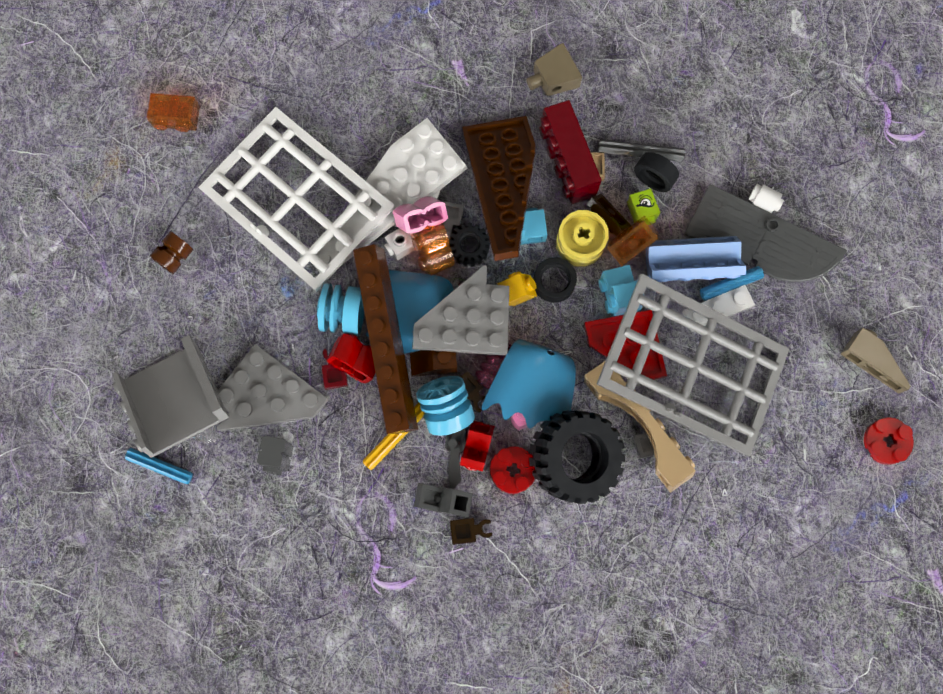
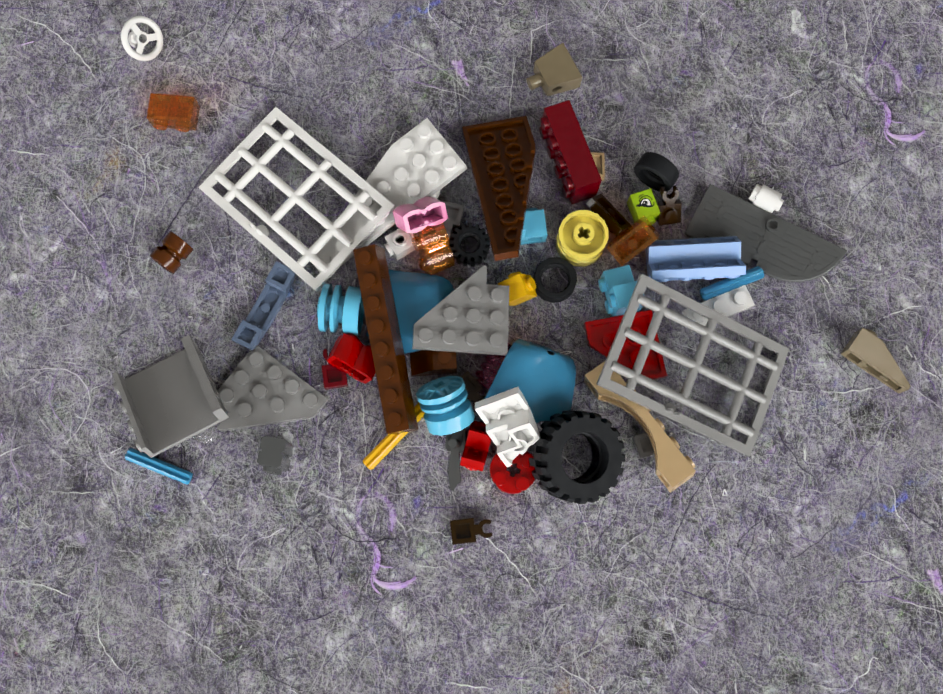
(134, 41): none -> white piece
(266, 307): none -> sand blue slope
(443, 500): dark grey brick -> none
(508, 423): none -> white slope
(638, 150): dark grey axle -> none
(670, 208): none -> dark brown plate
(900, 434): red plate -> none

